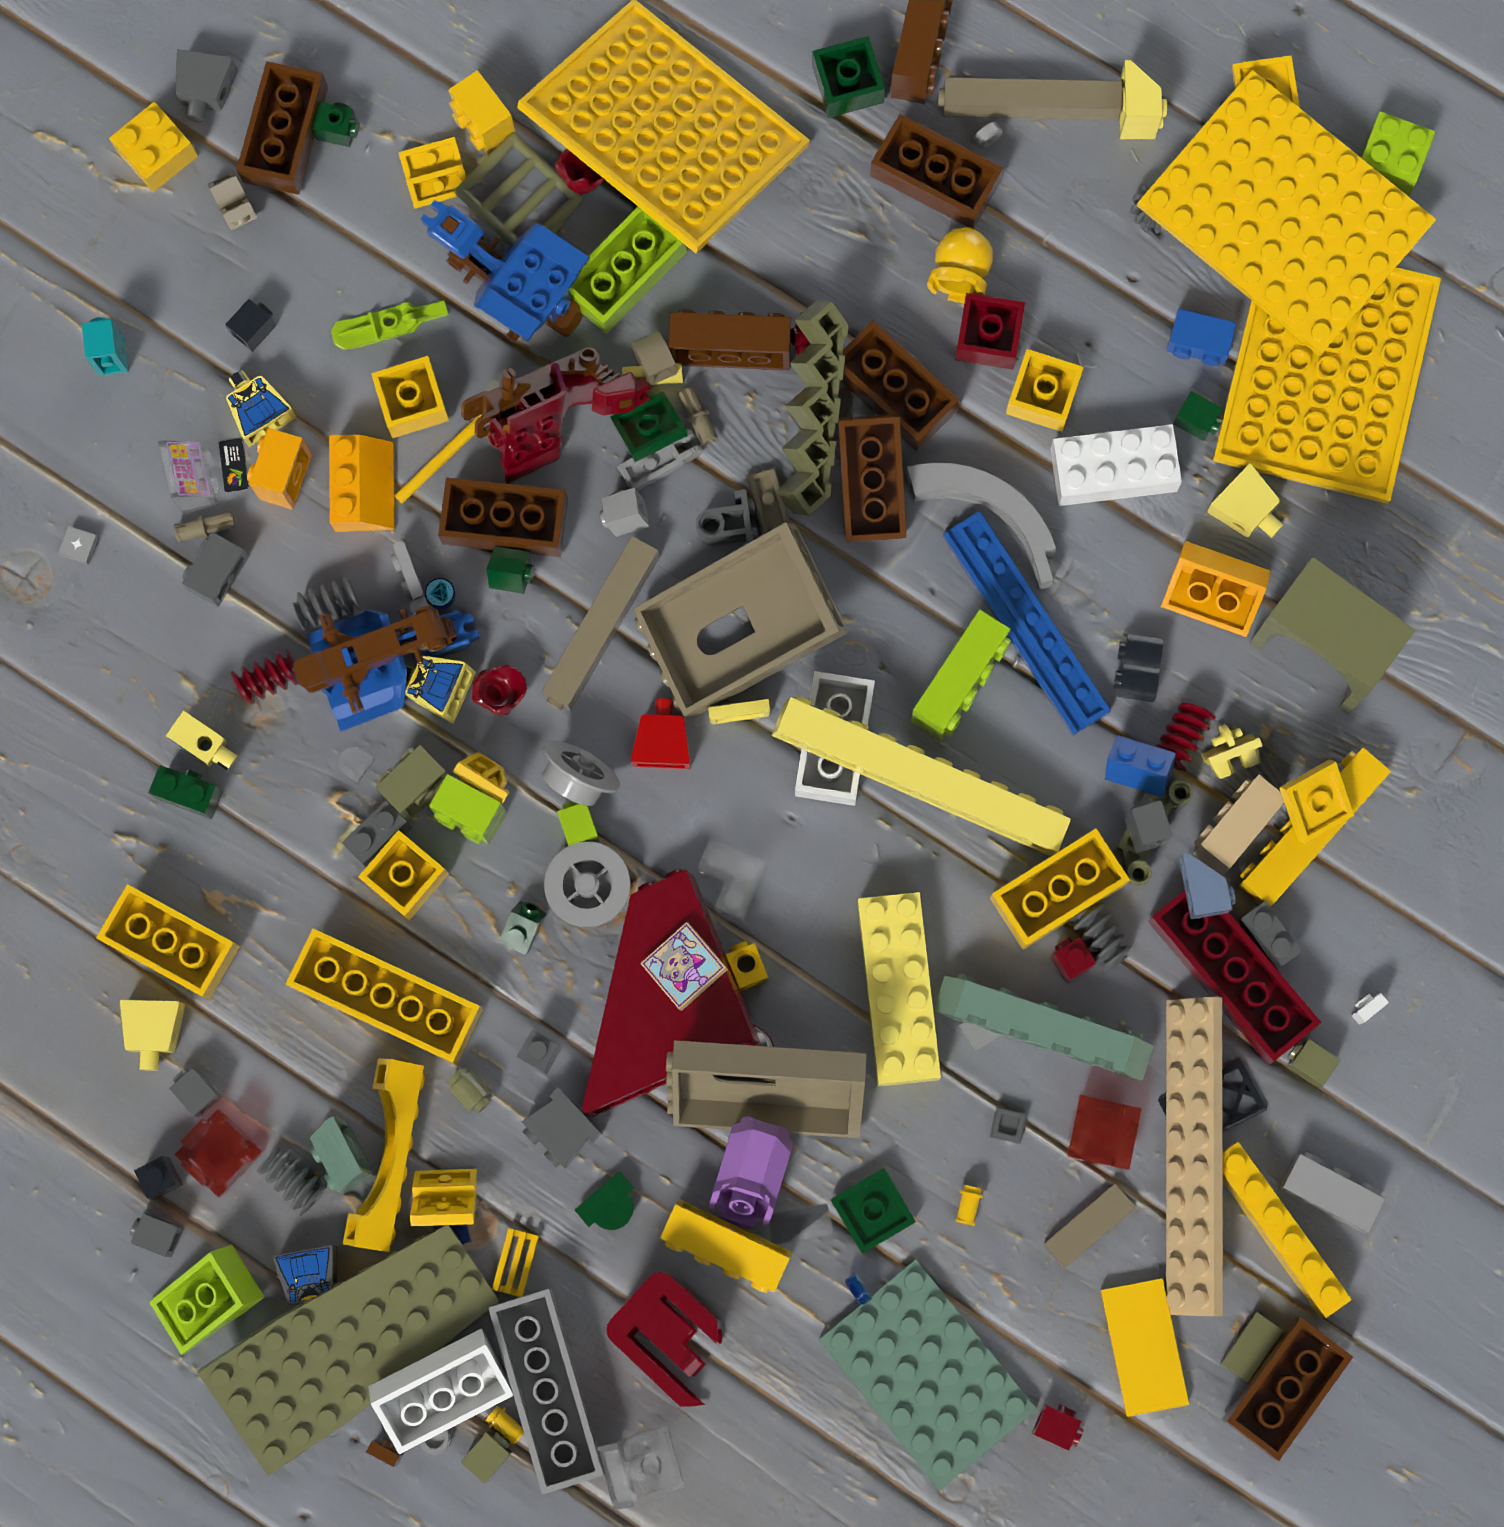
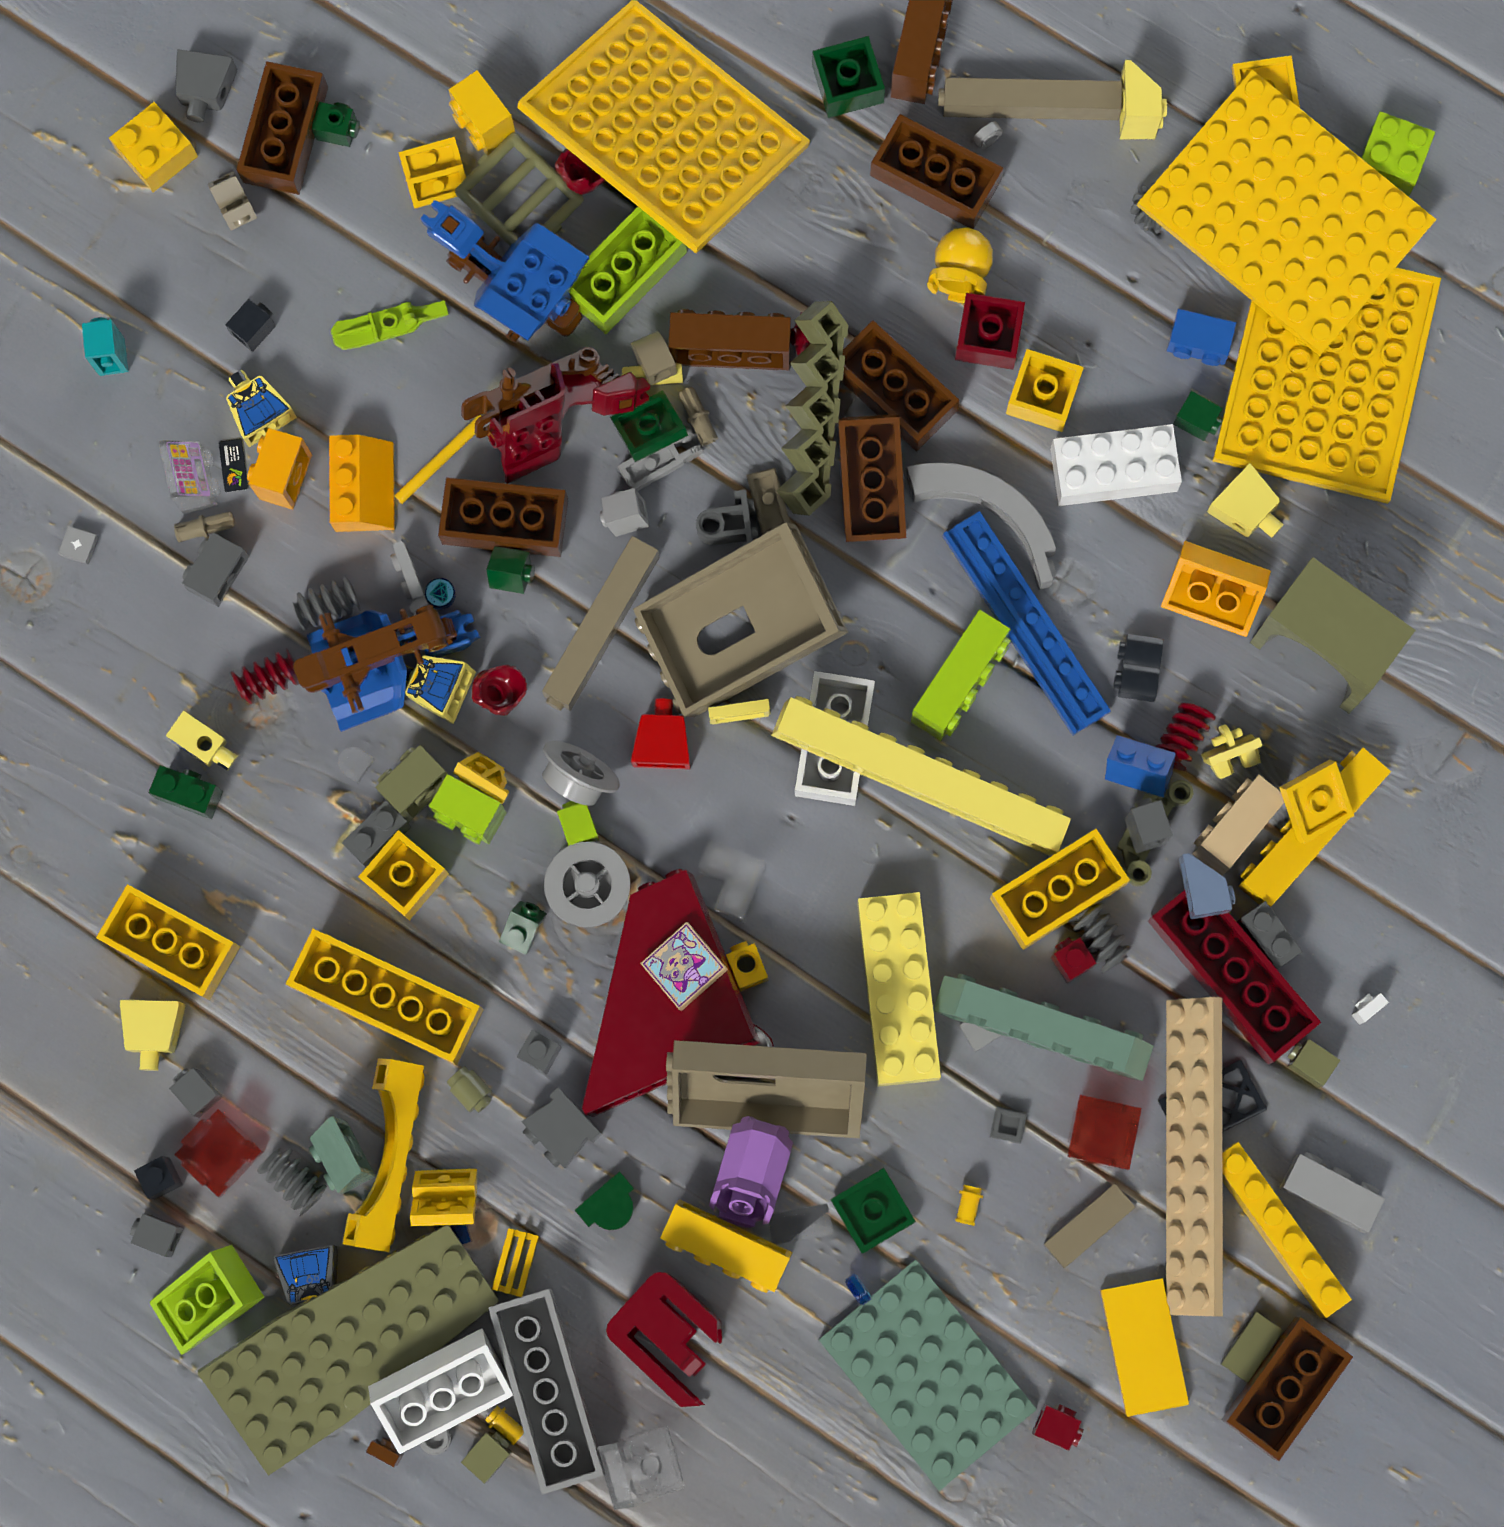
(410, 397): yellow brick -> none

